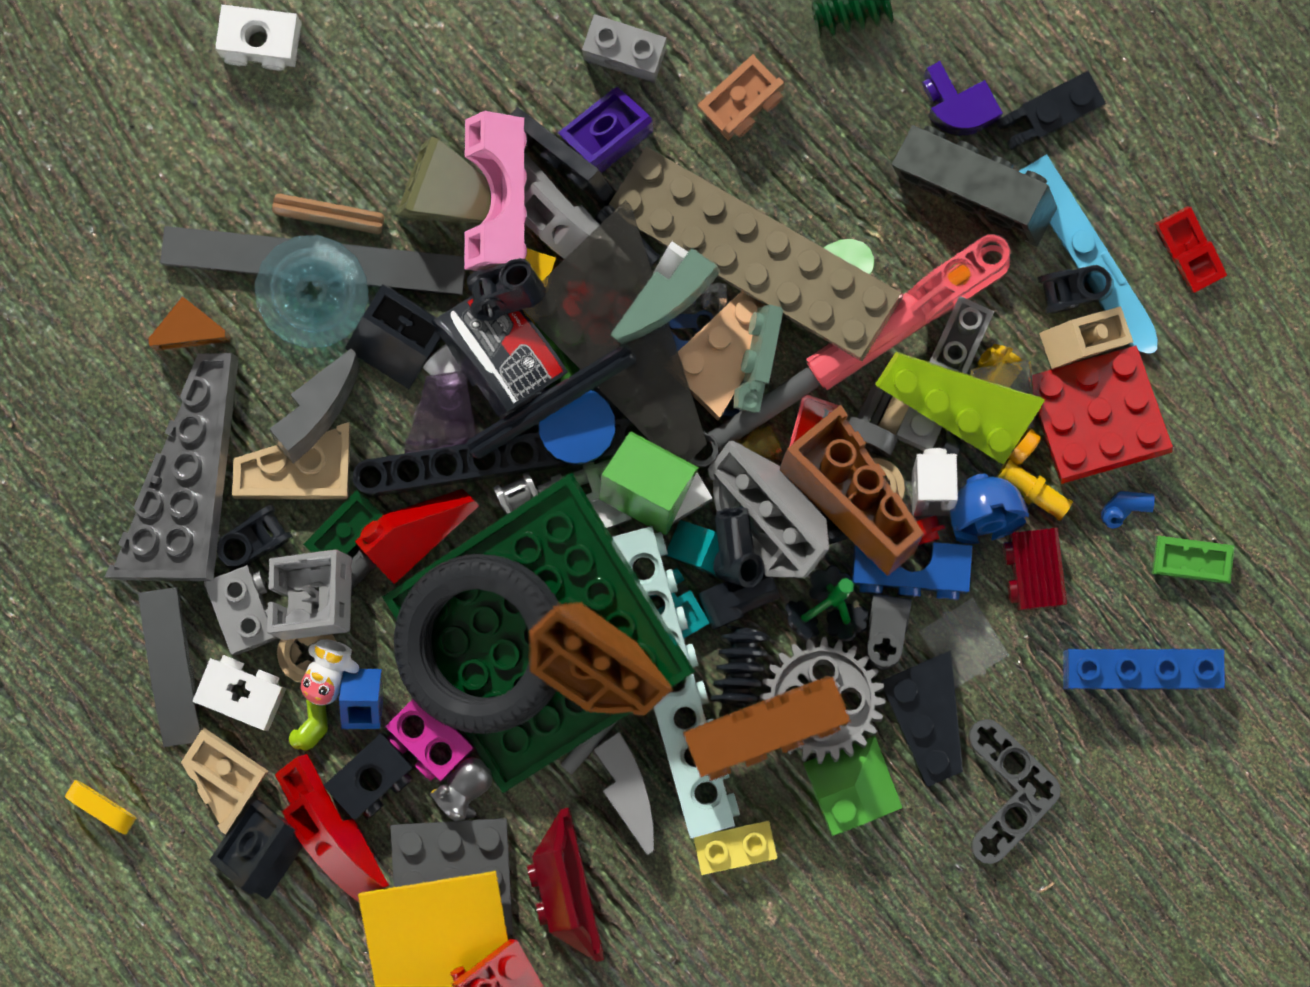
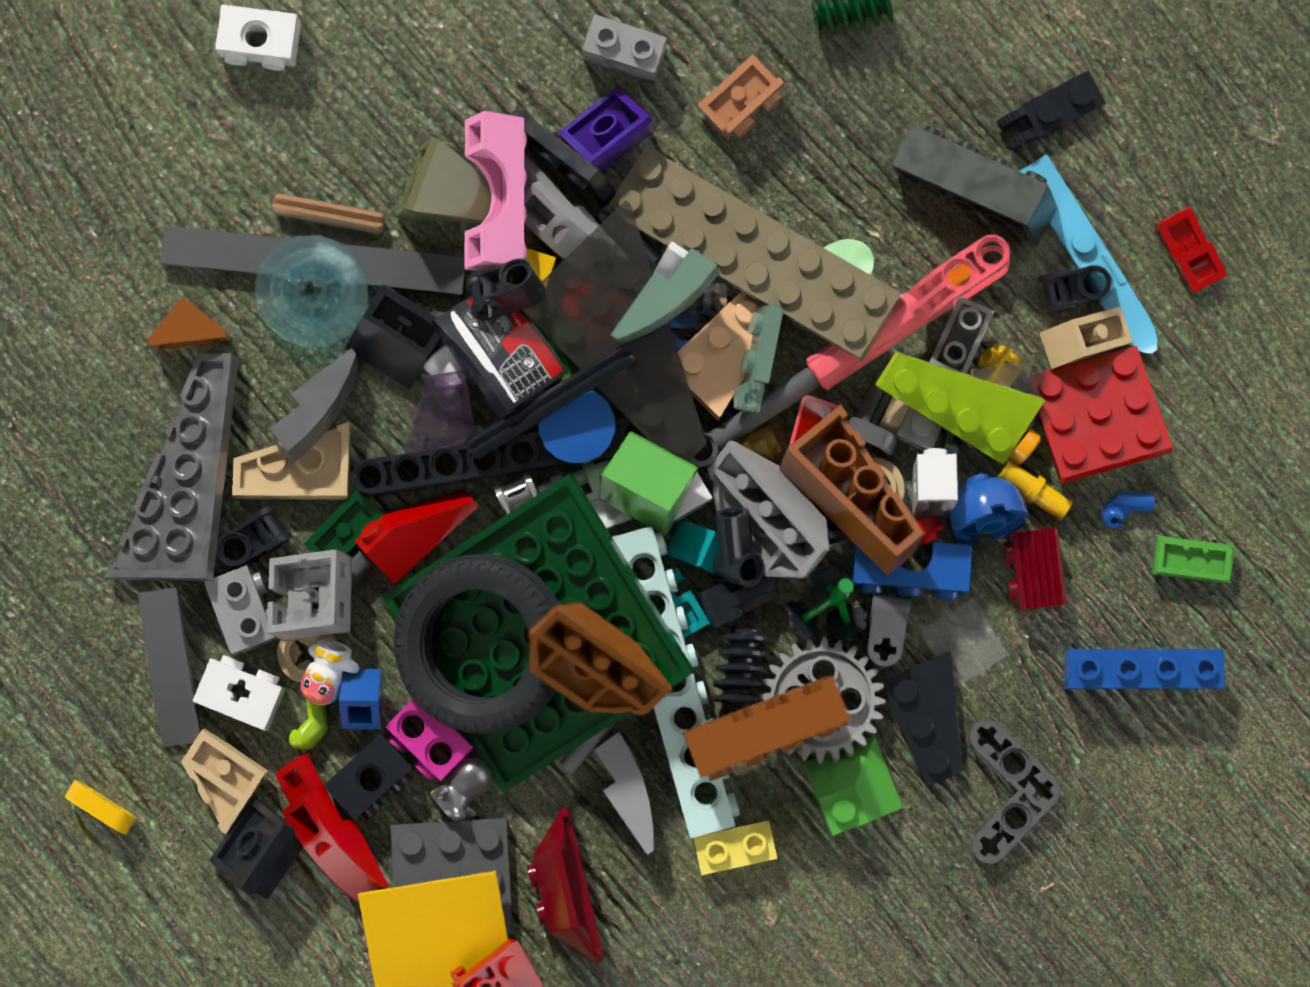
(961, 112): dark purple brick -> none

